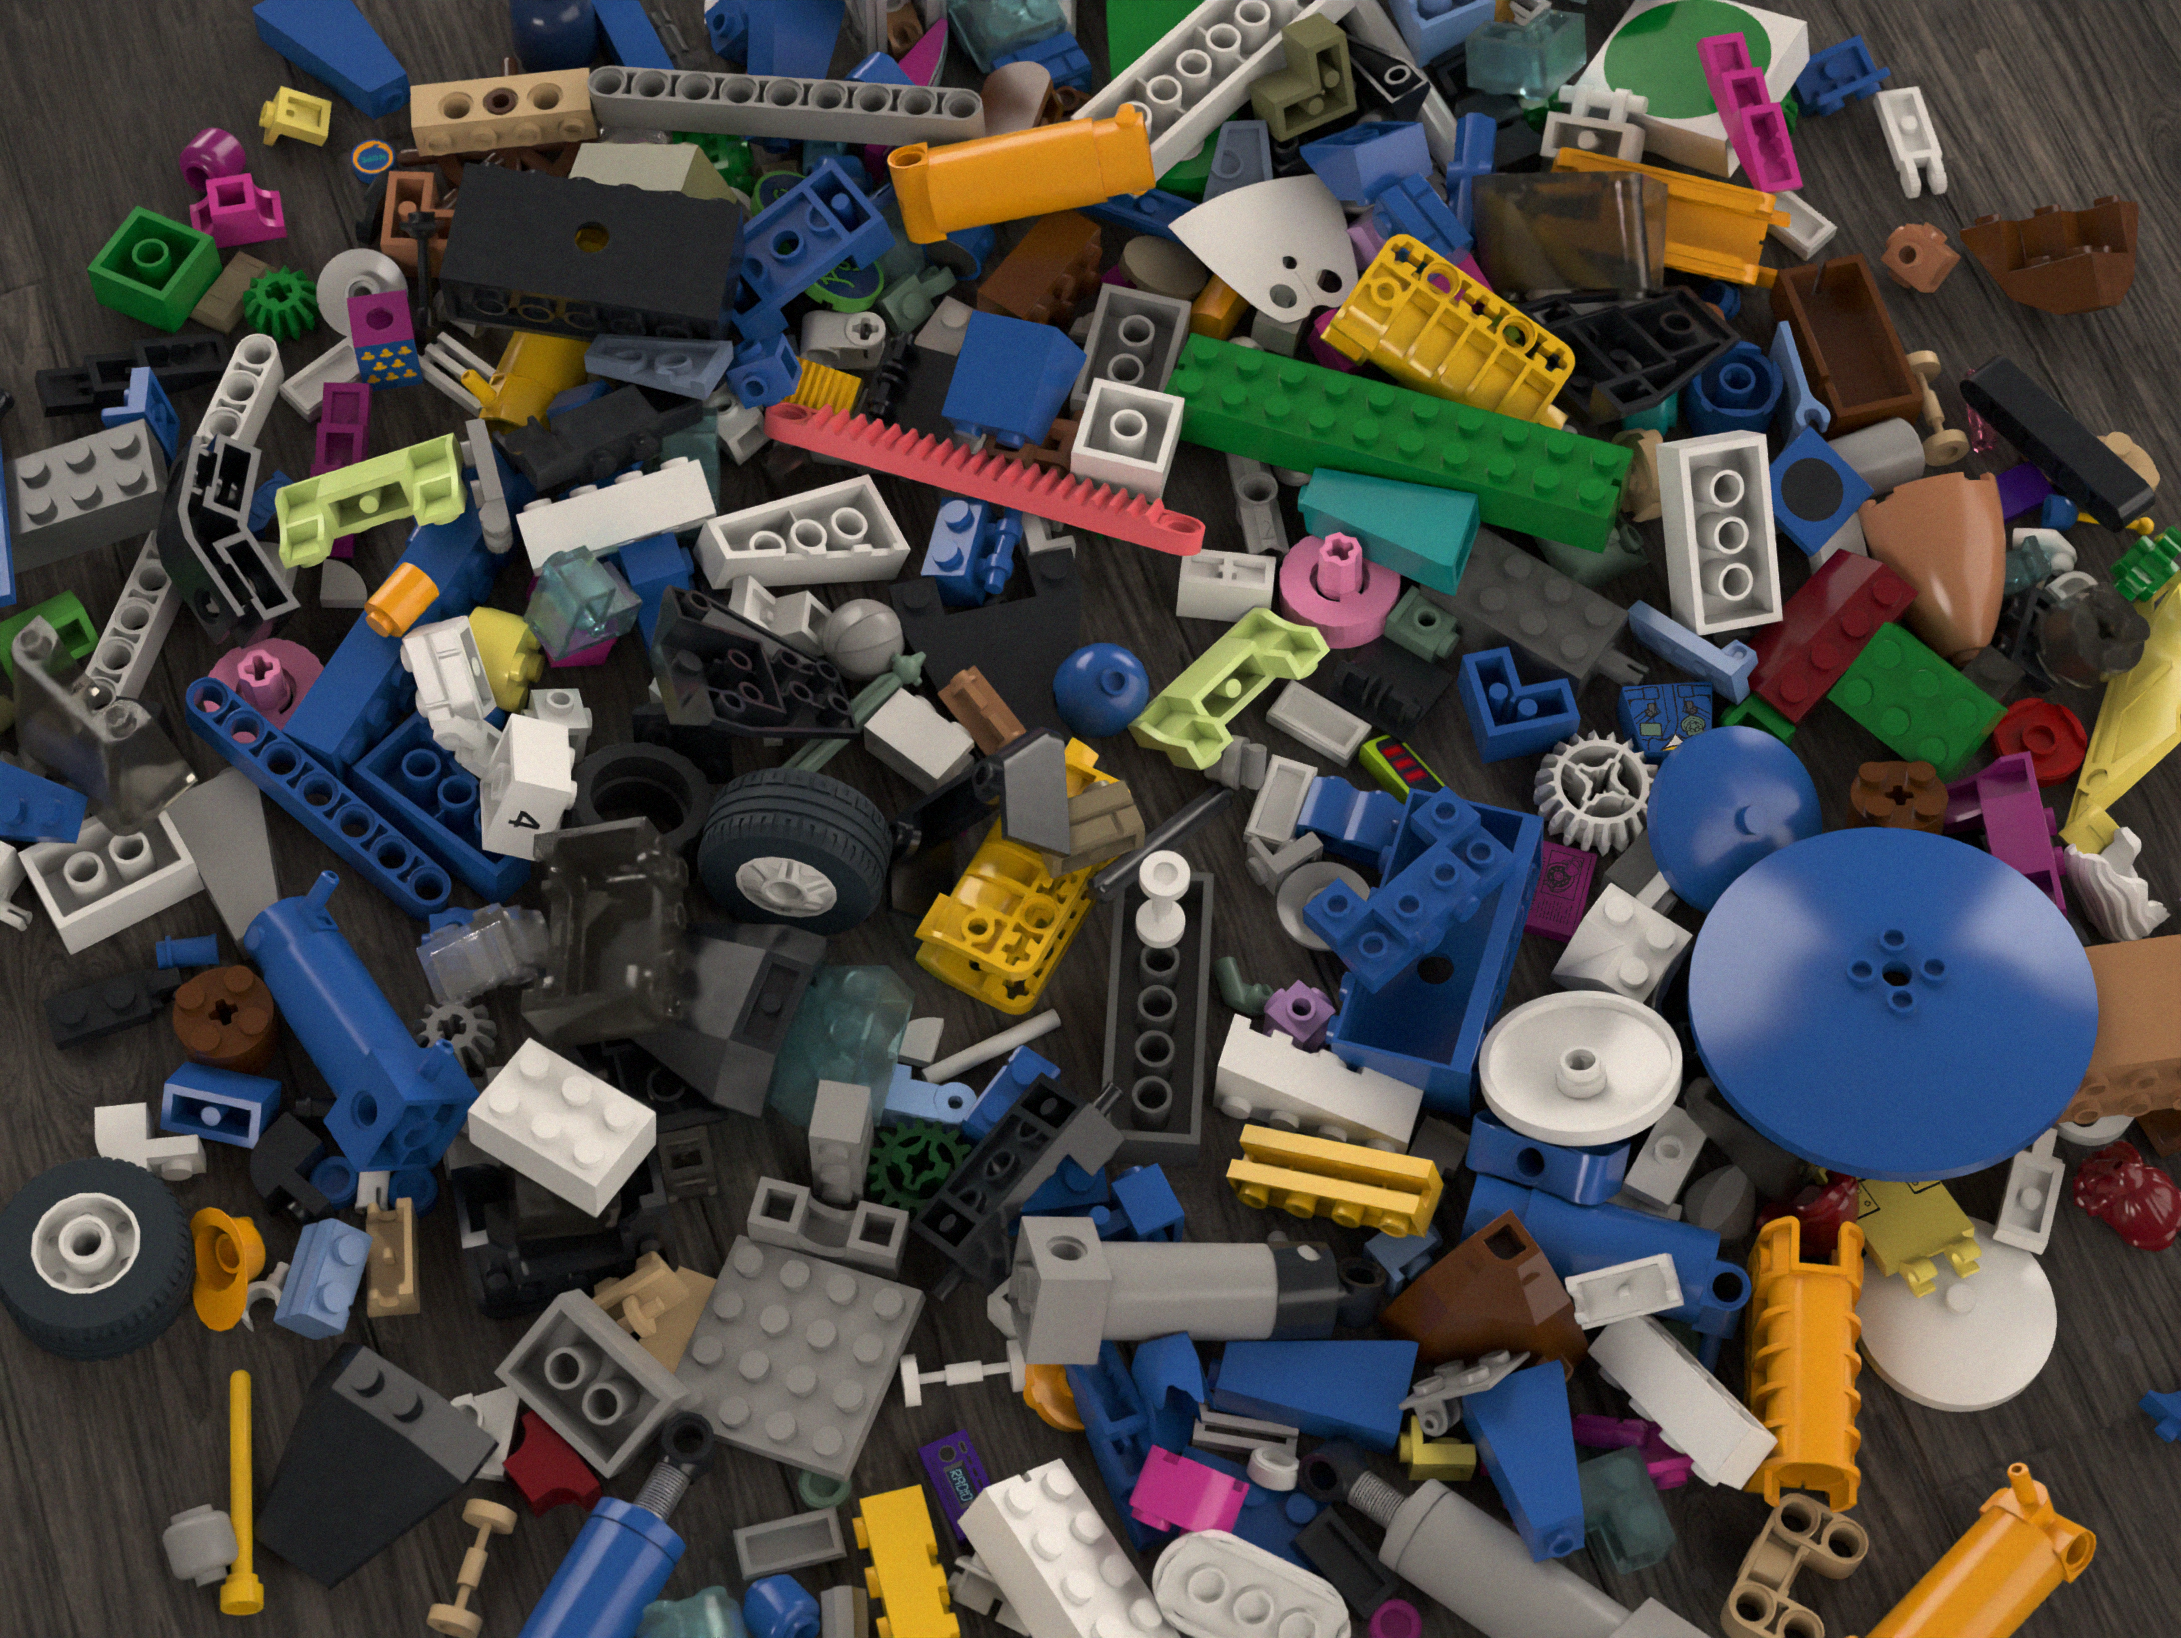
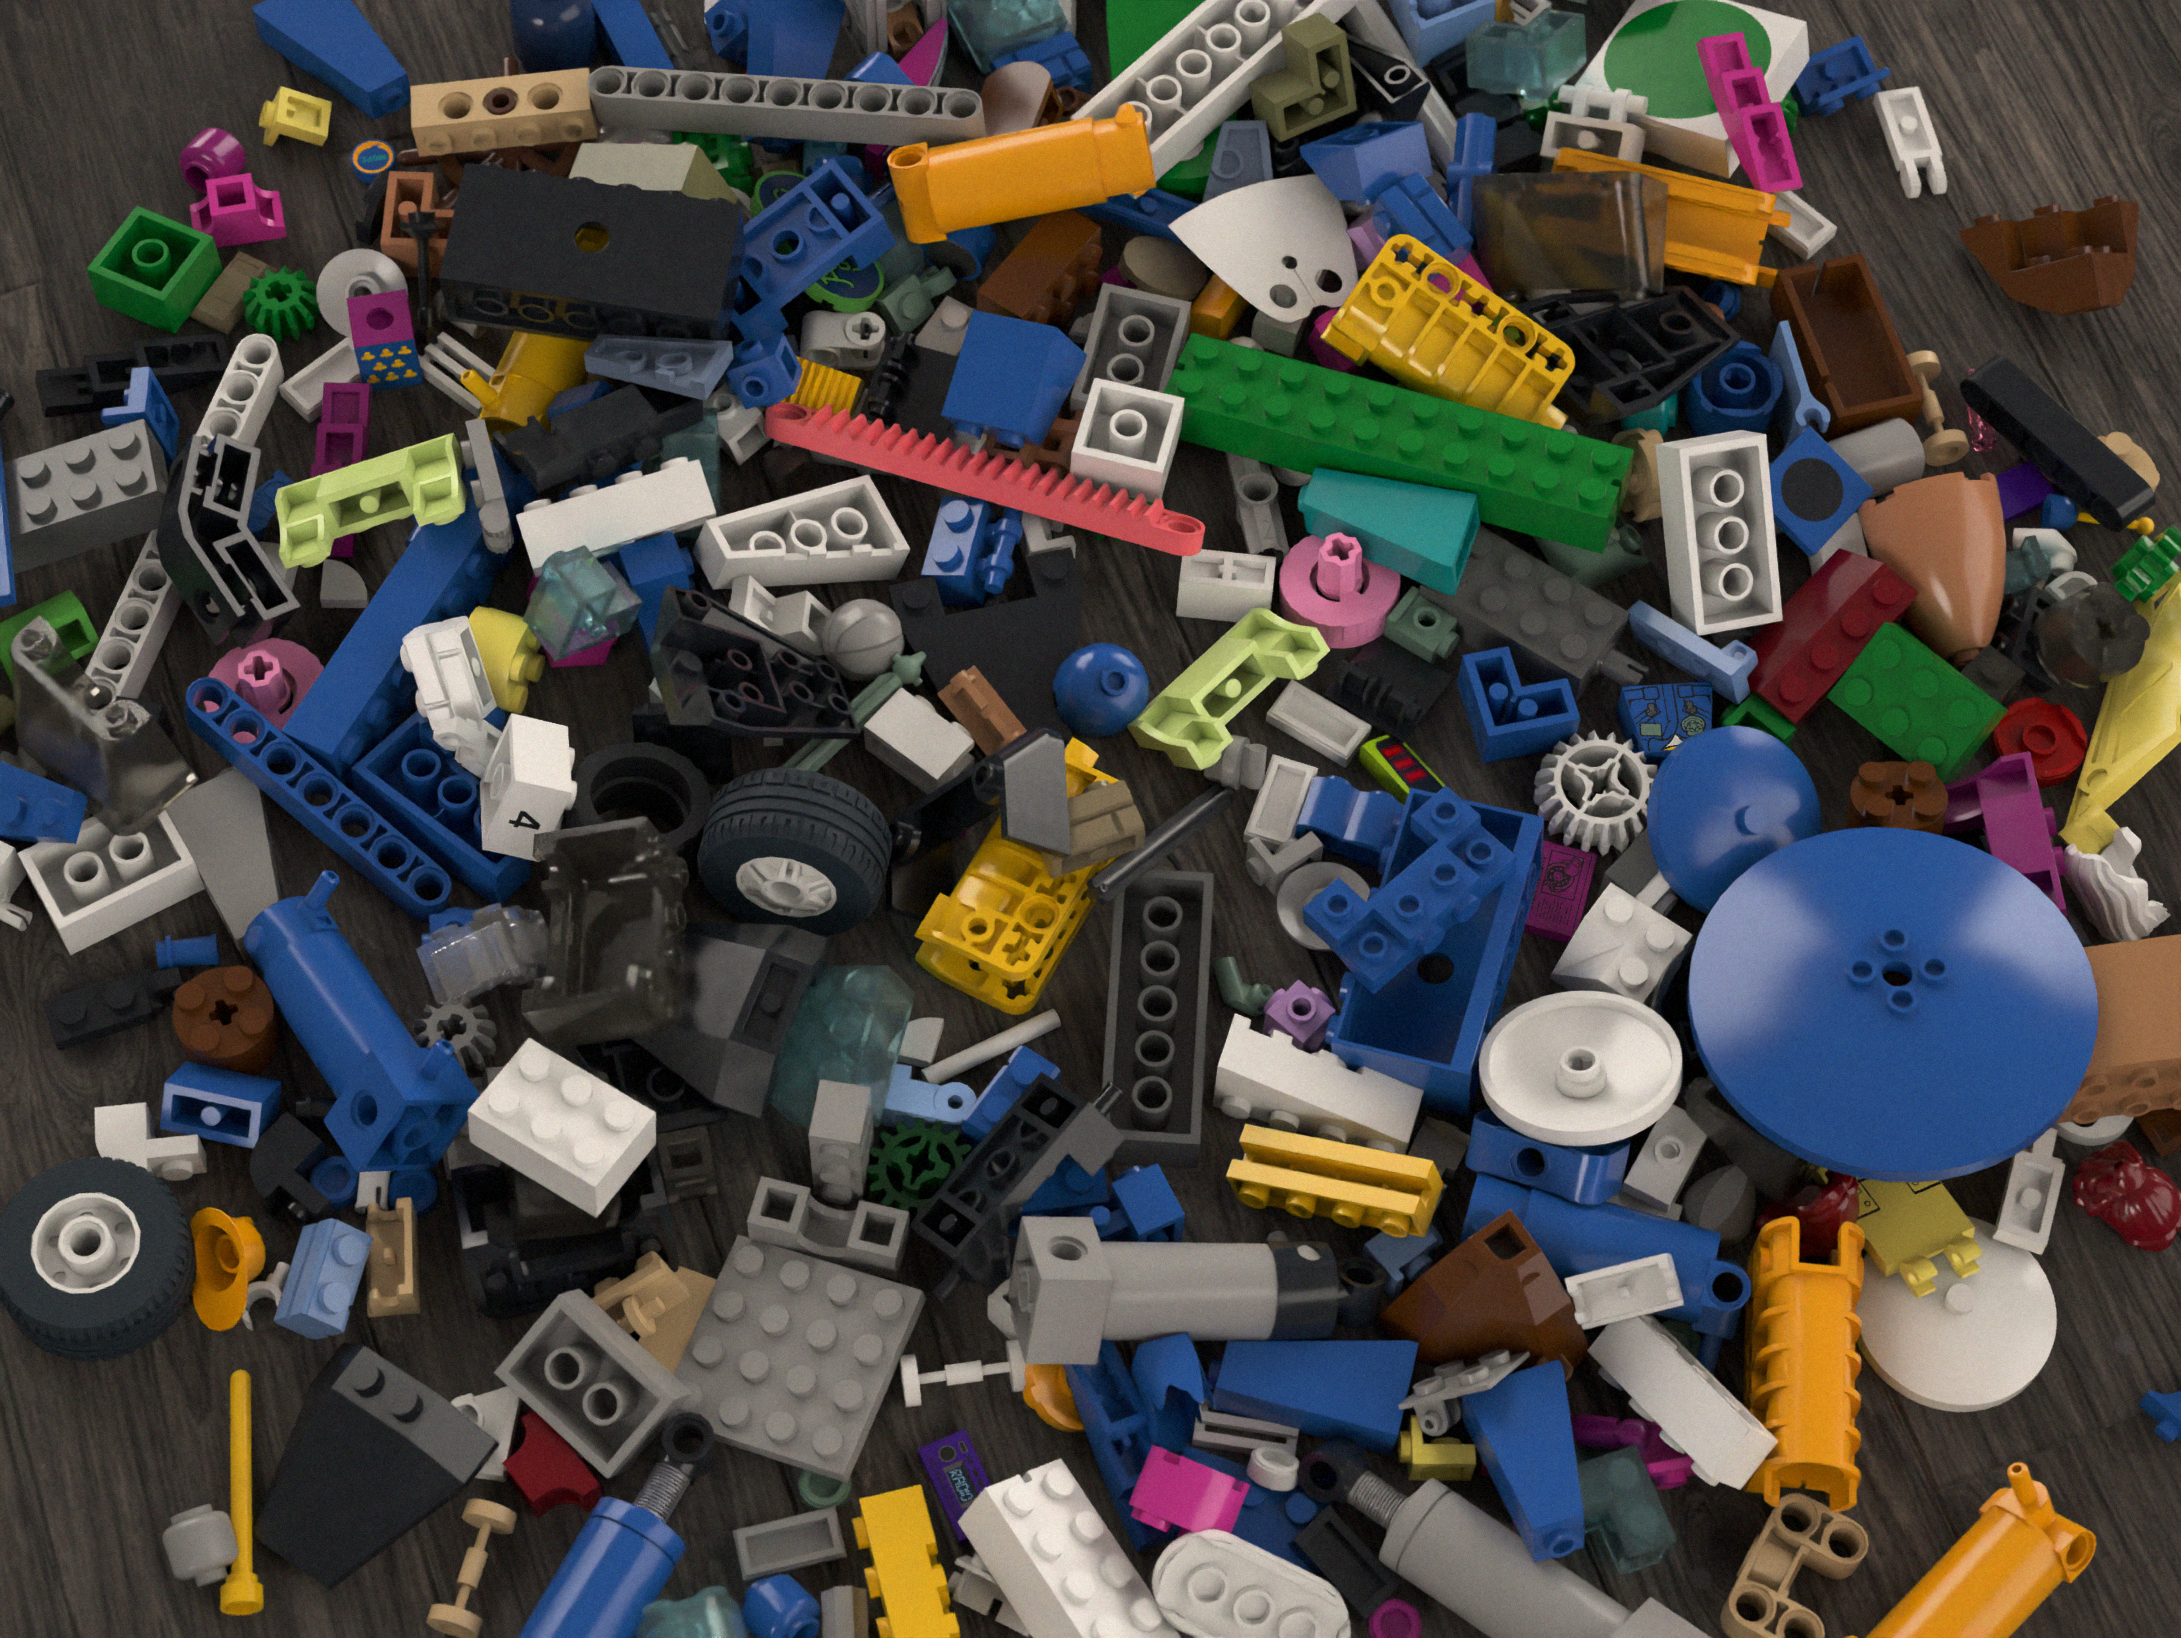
(400, 601): light orange brick -> none
(566, 709): white brick -> none
(1163, 879): white wheel -> none
(1919, 257): nougat brick -> none

